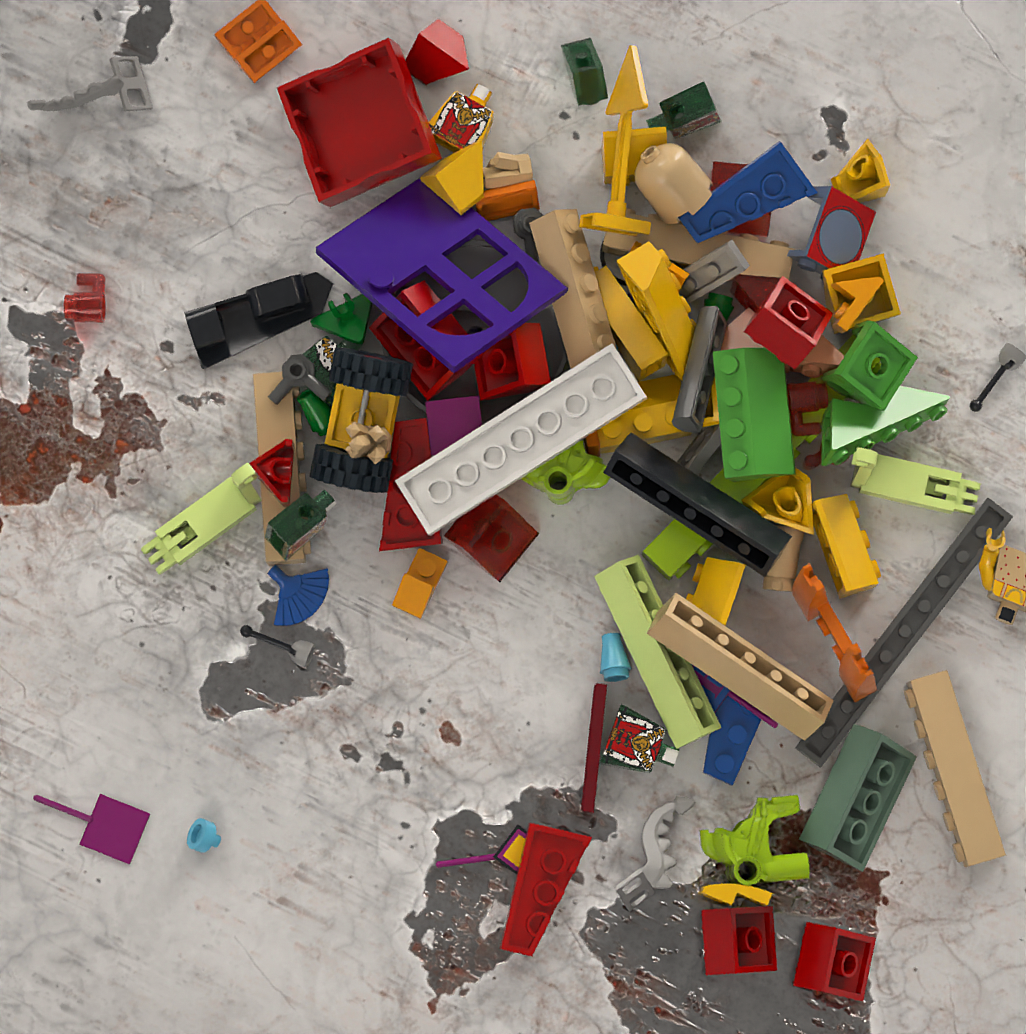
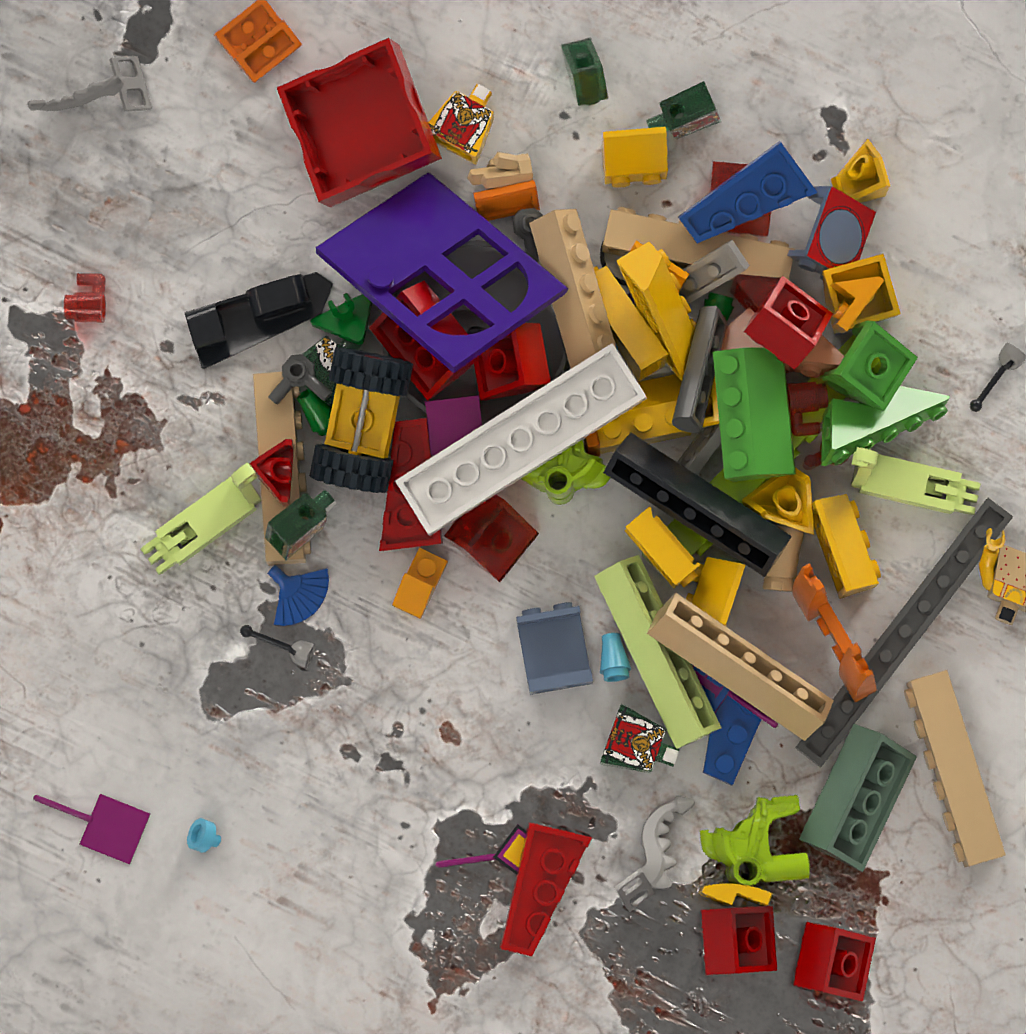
(368, 441): tan rock -> none
(437, 54): red slope -> none
(458, 178): yellow slope -> none
(553, 648): none -> sand blue panel
(593, 748): dark red tile -> none
(627, 96): yellow piece -> none
(662, 549): none -> yellow window
(672, 182): tan cylinder -> none

